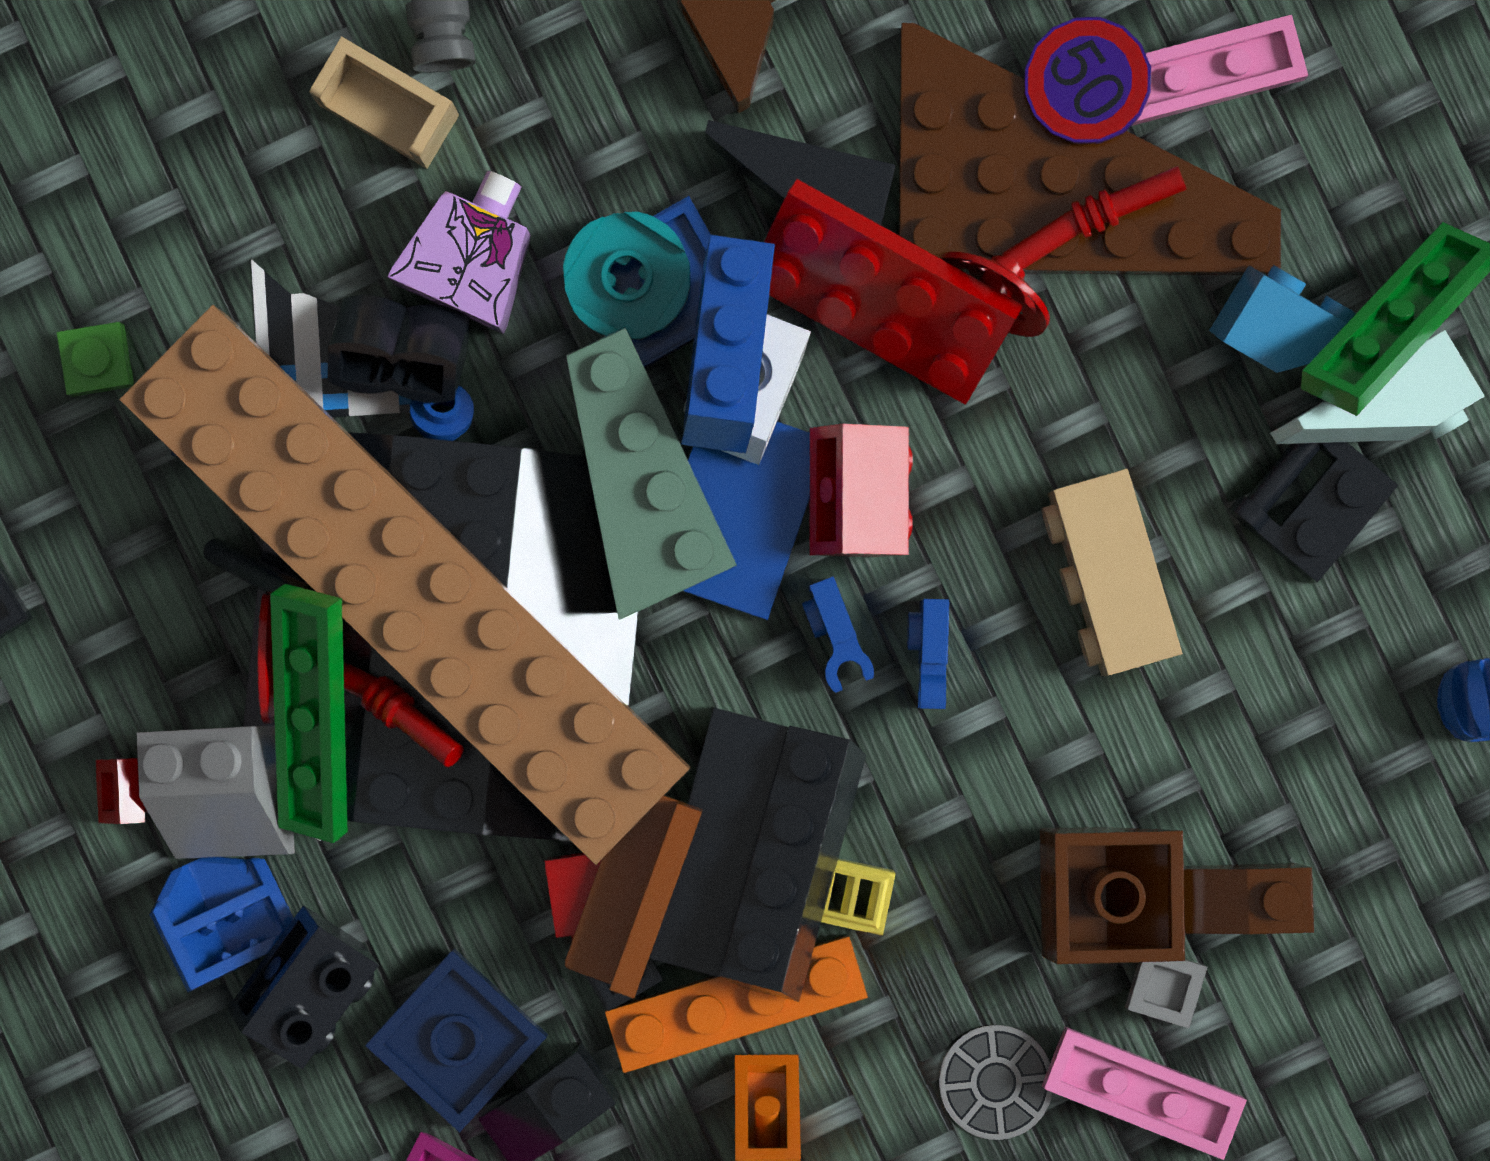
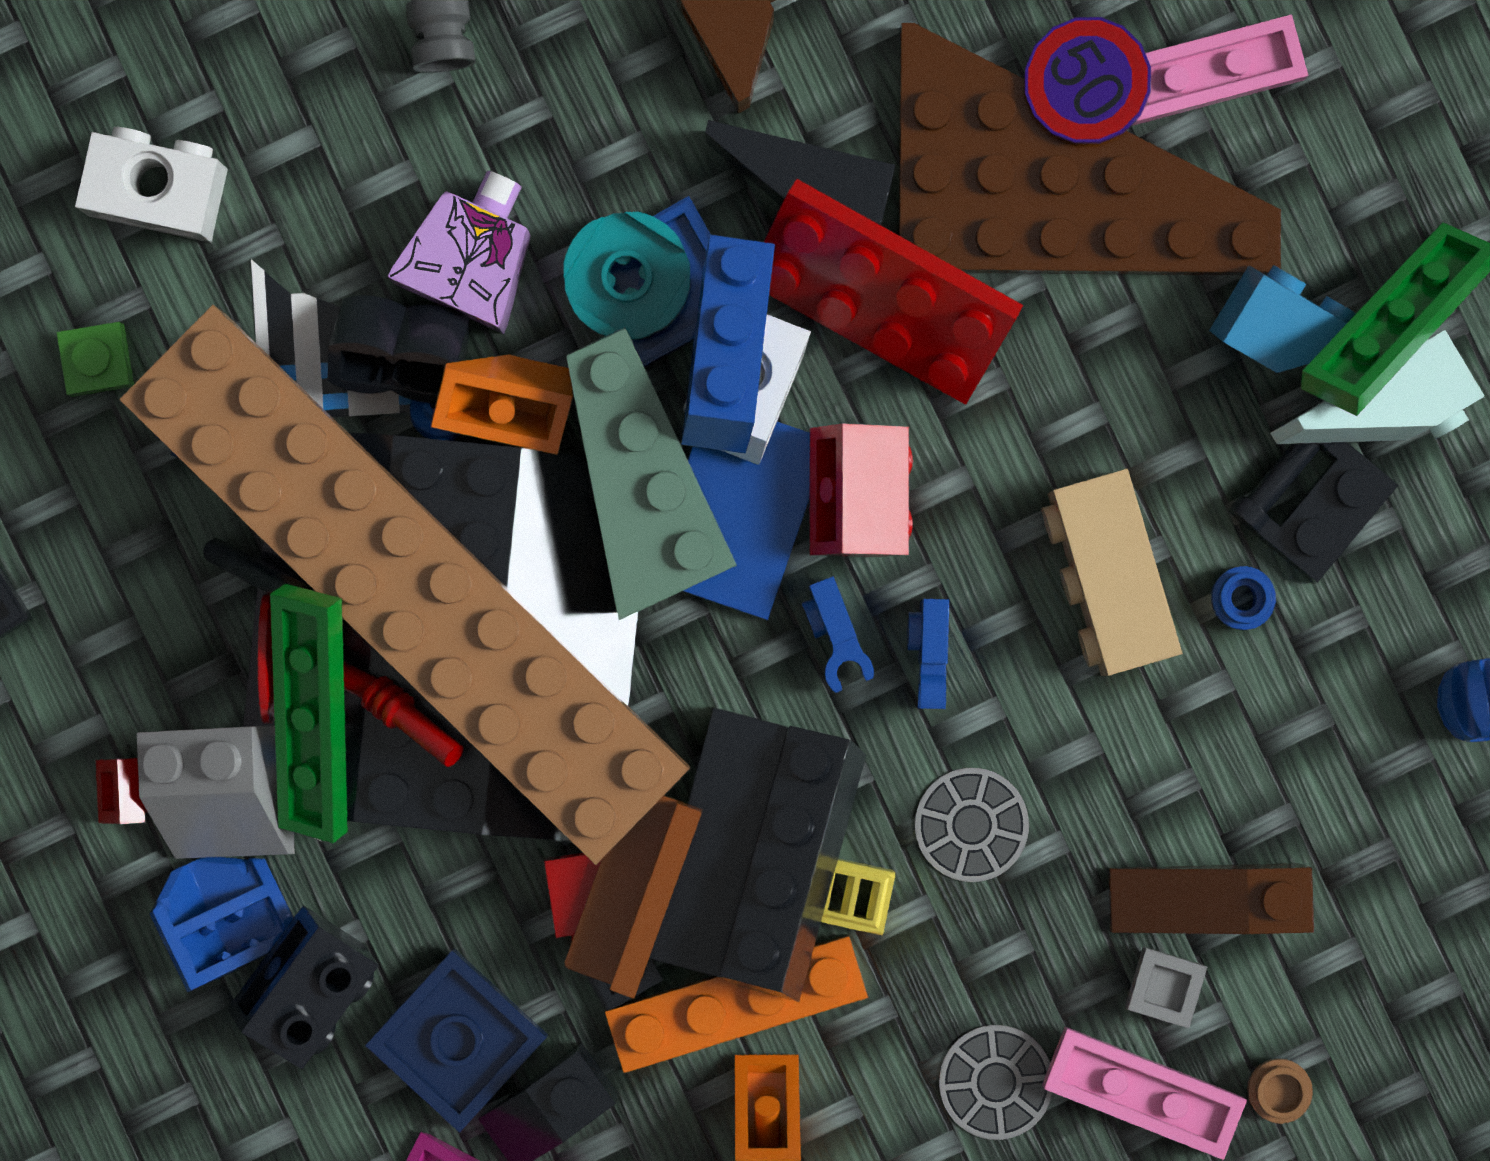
(183, 208): none -> white brick
(384, 102): tan panel -> none
(505, 401): none -> orange slope
(971, 824): none -> sticker
(1006, 271): red dish -> none
(1112, 895): reddish brown slope -> none
(1263, 598): none -> blue plate
(1279, 1090): none -> medium nougat plate

